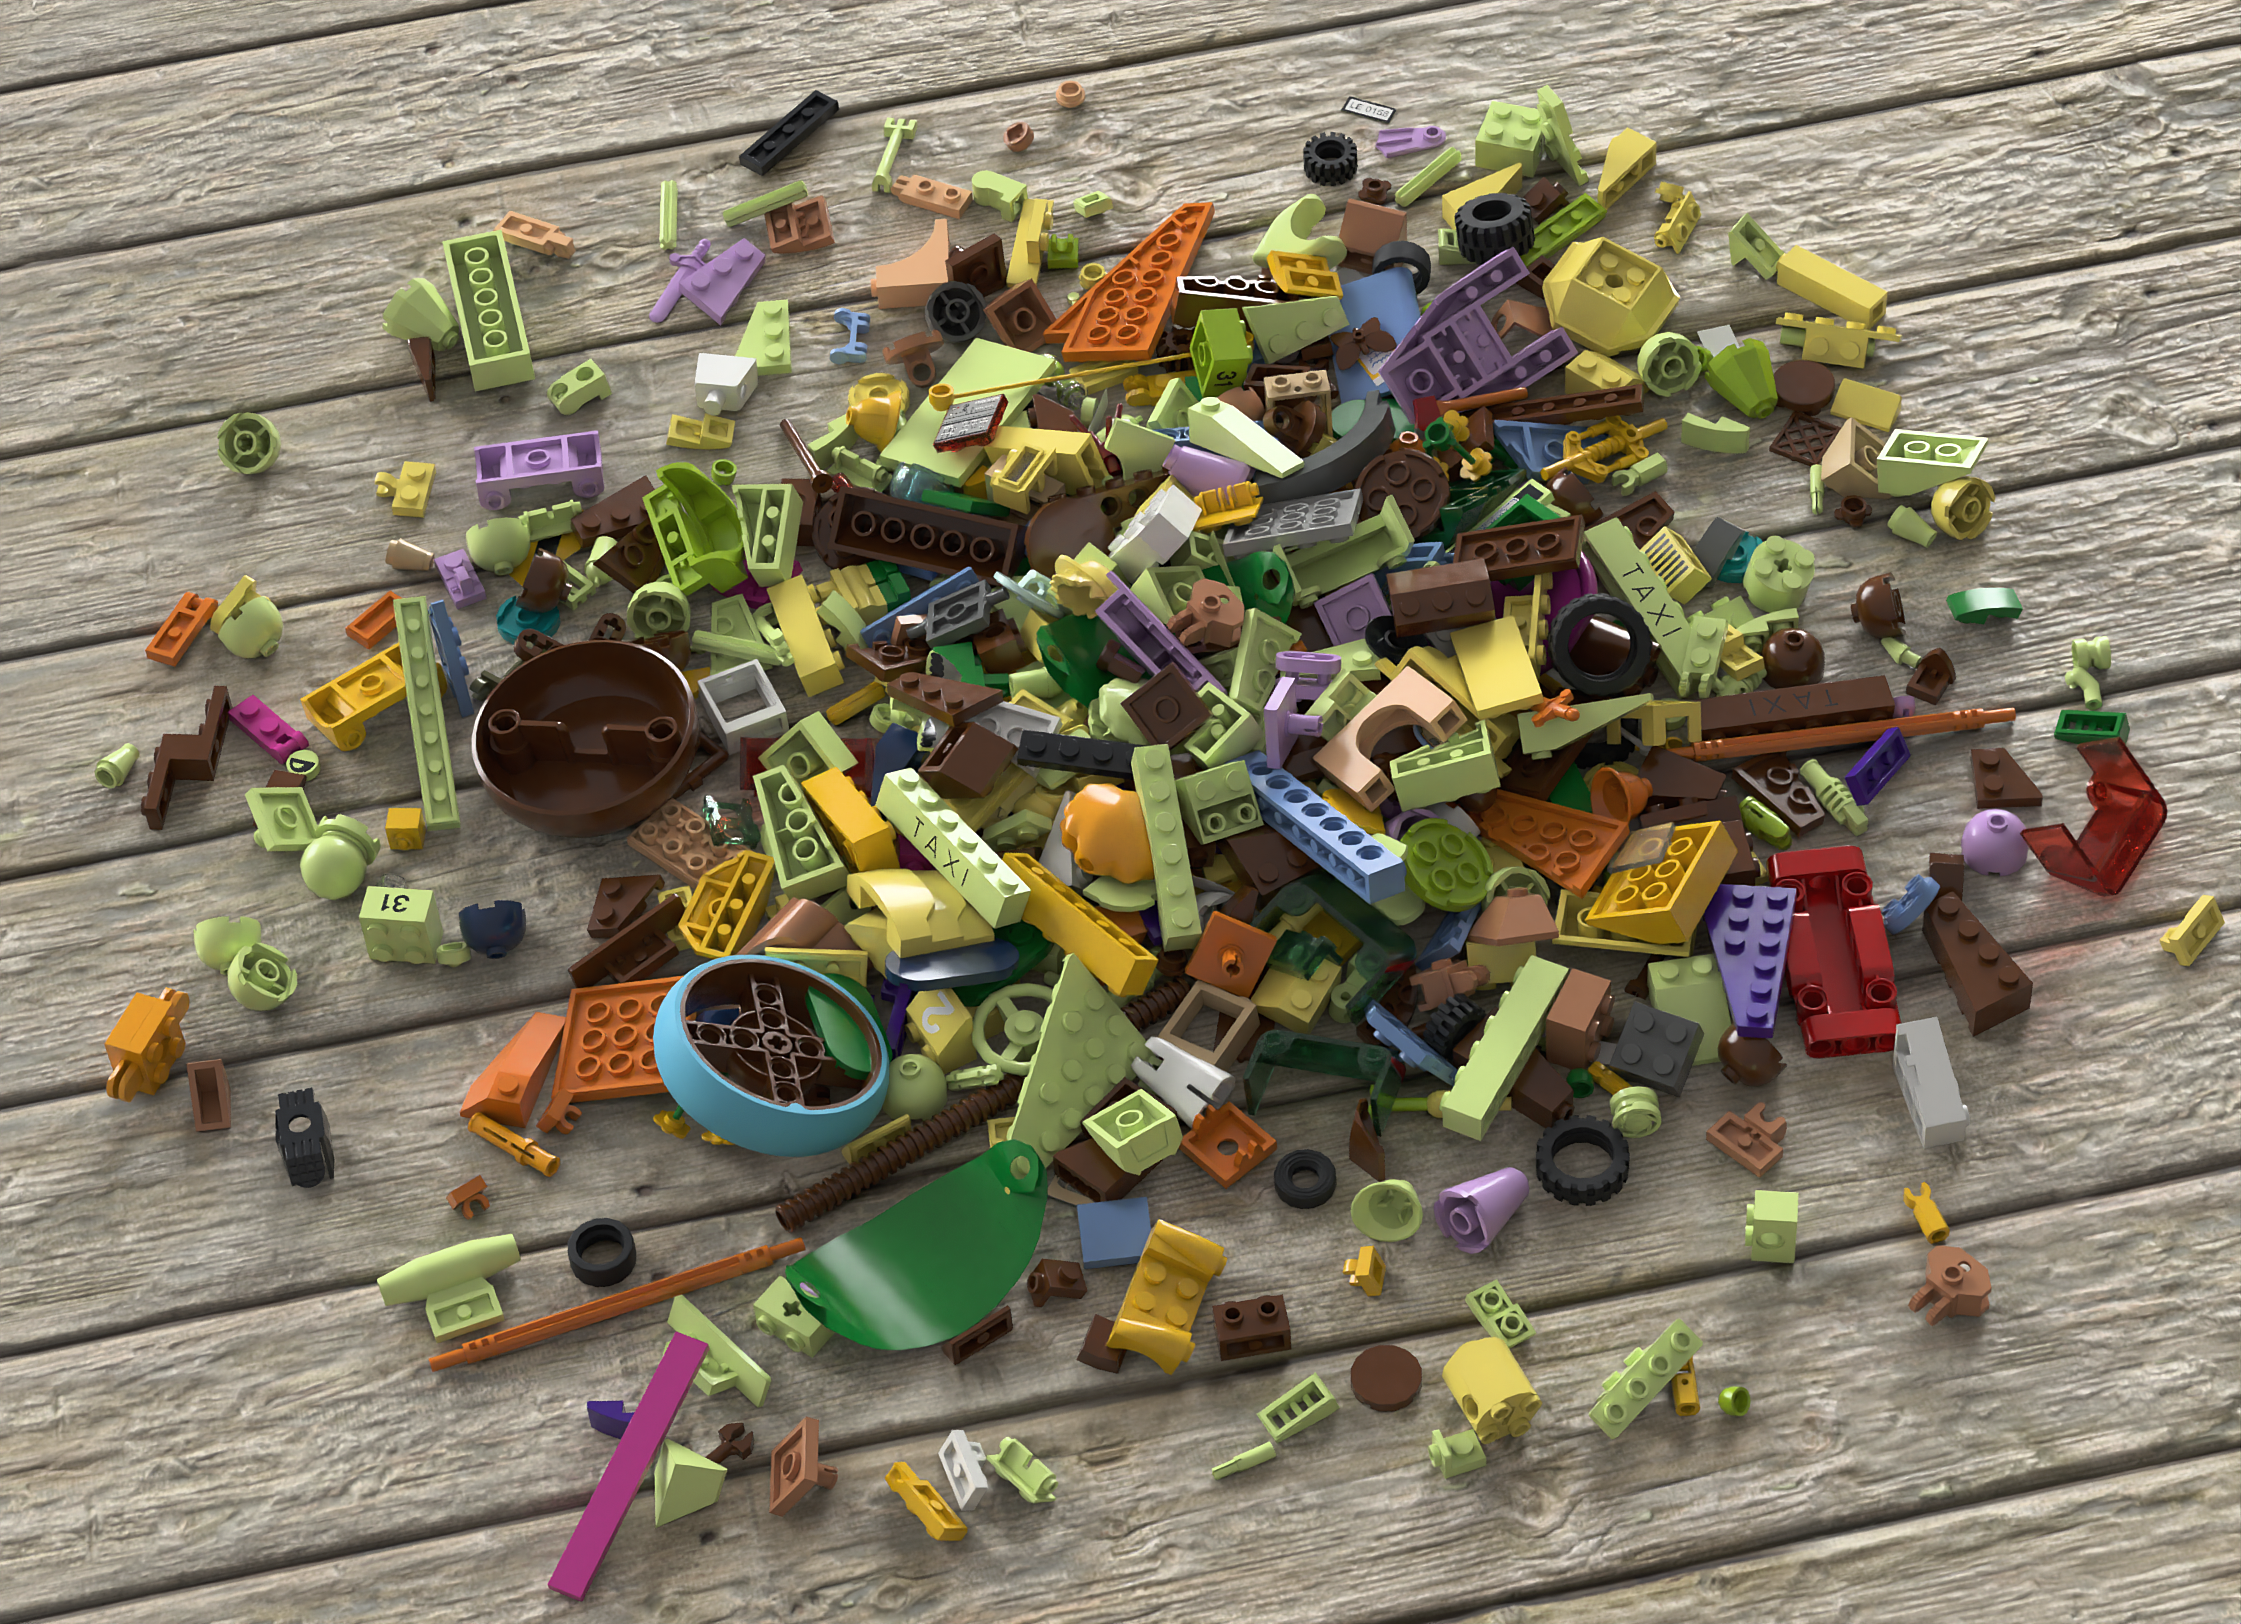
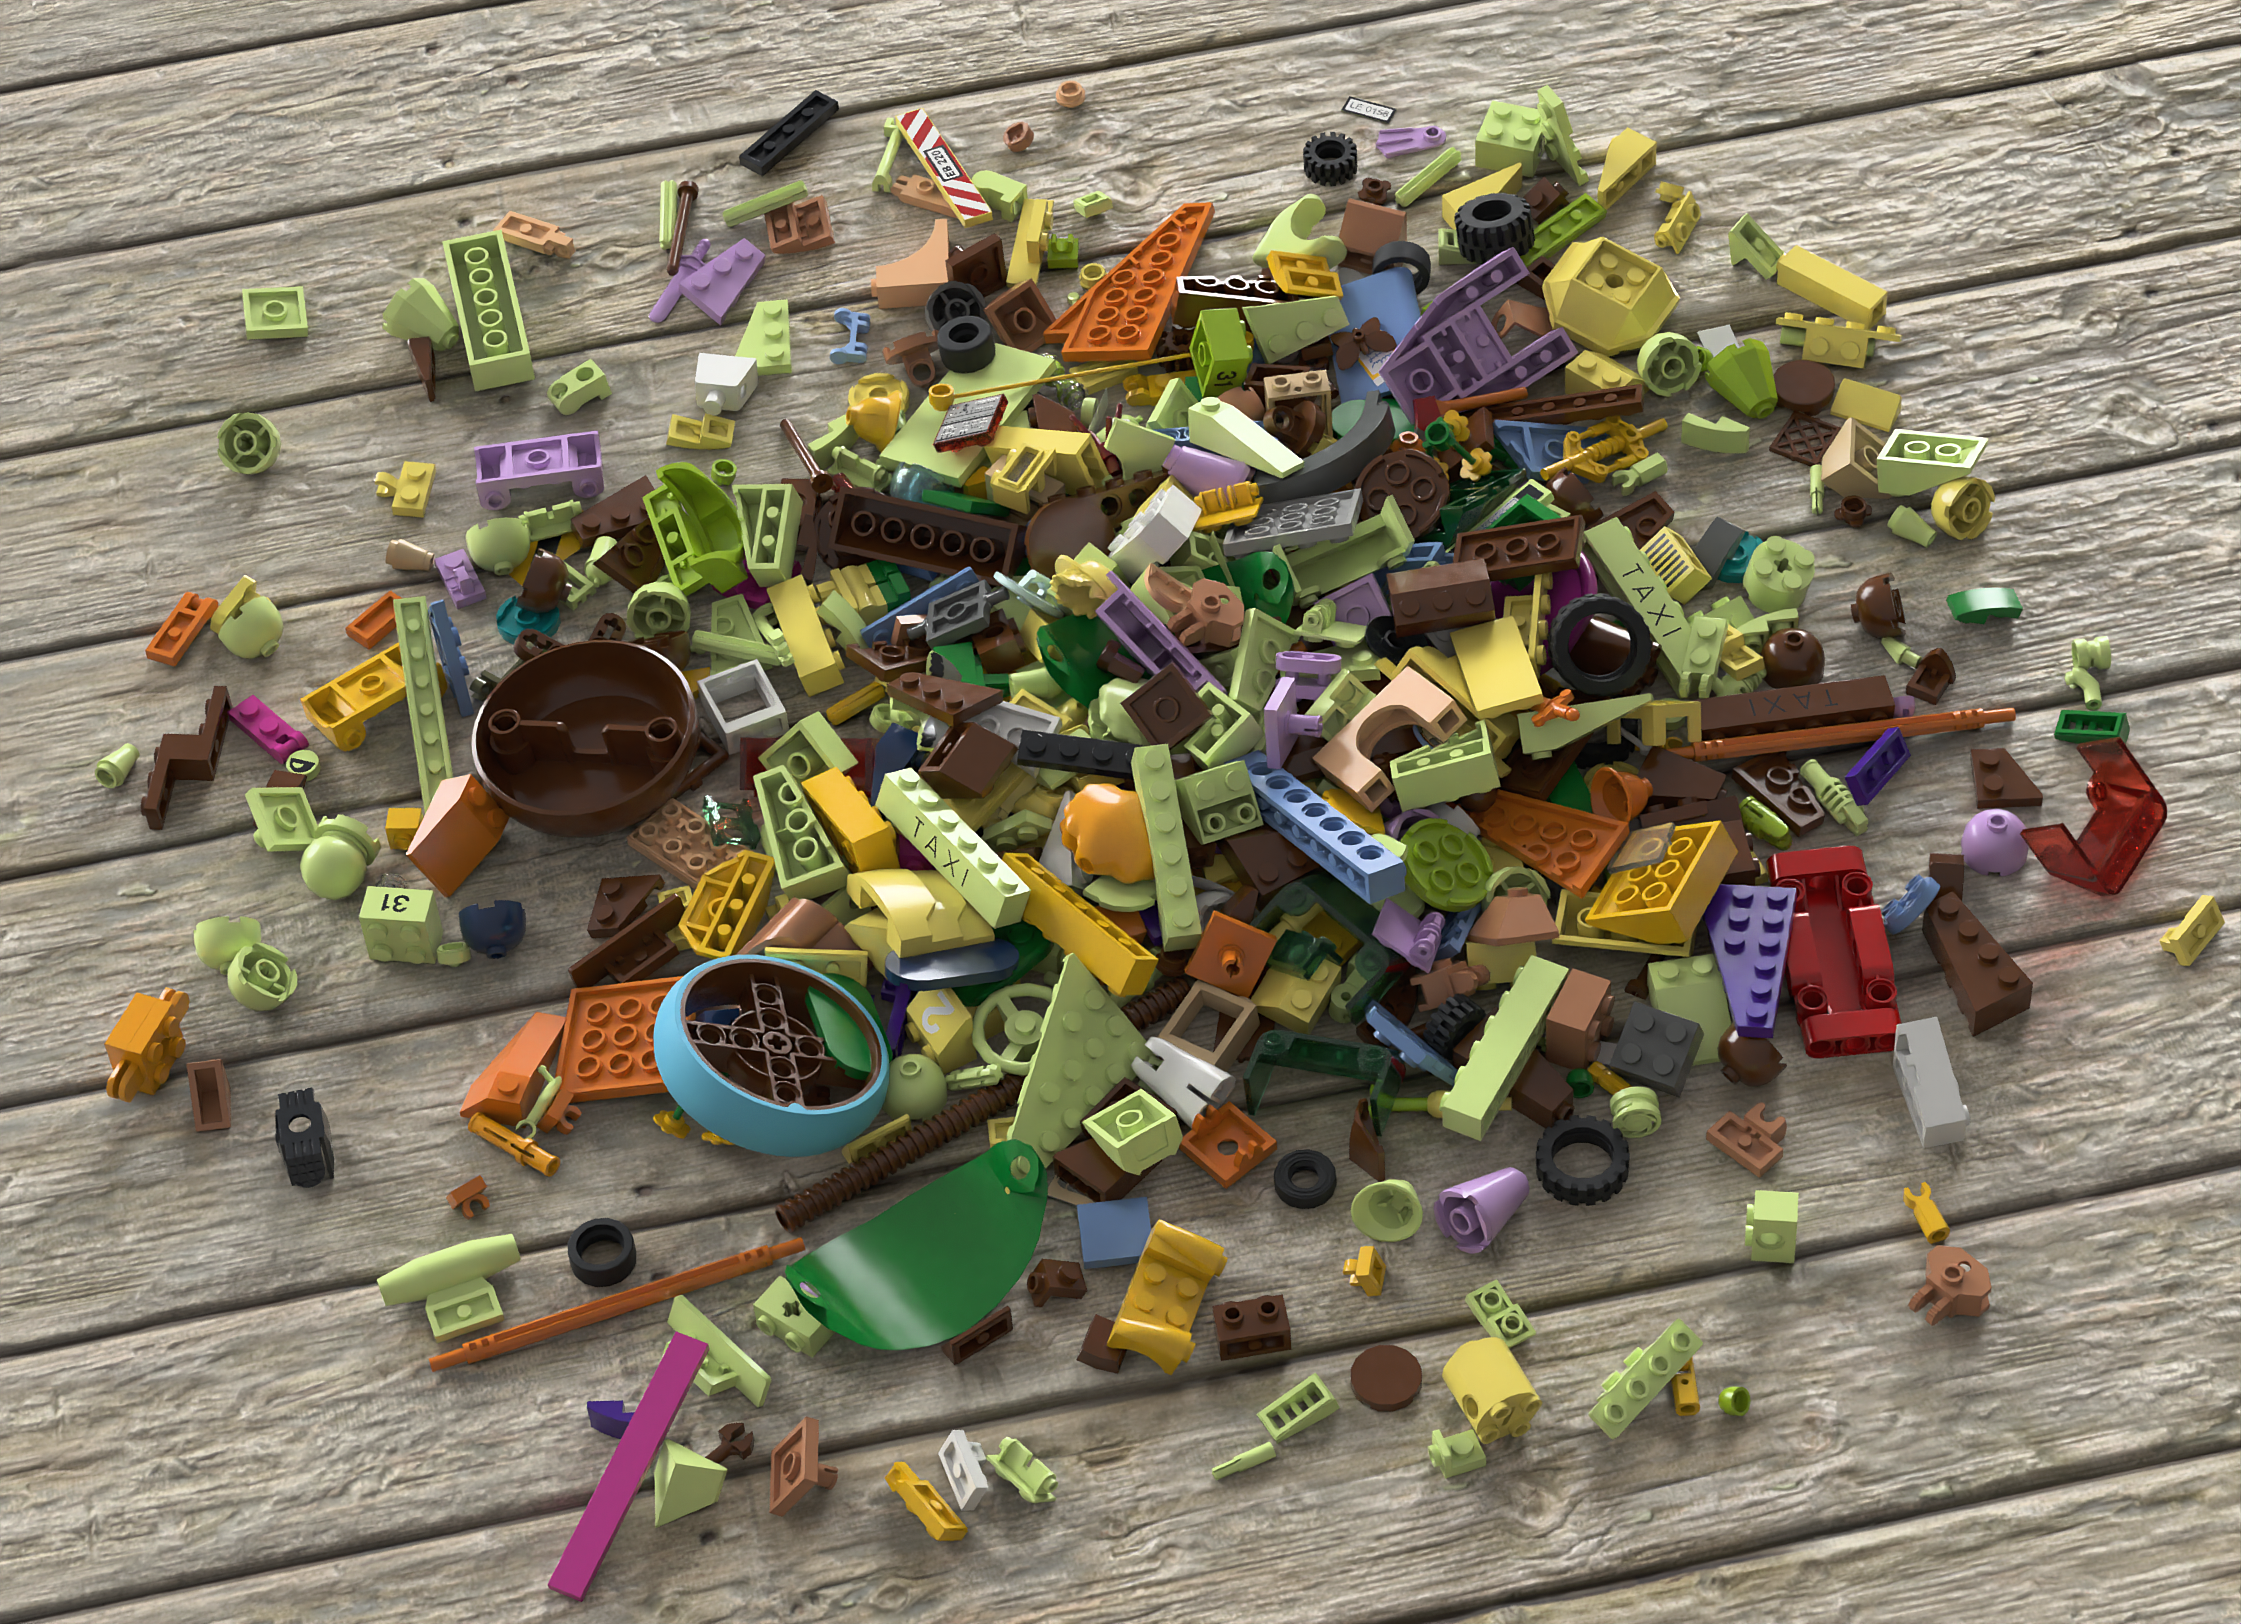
(274, 312): none -> yellowish green plate
(456, 833): none -> orange slope
(543, 1102): none -> yellowish green piece
(687, 193): none -> reddish brown bar
(808, 543): none -> reddish brown slope
(944, 168): none -> tile
(966, 344): none -> black tyre
(1166, 589): none -> light nougat tile
(1320, 624): none -> yellowish green hinge
(1408, 935): none -> lavender hinge

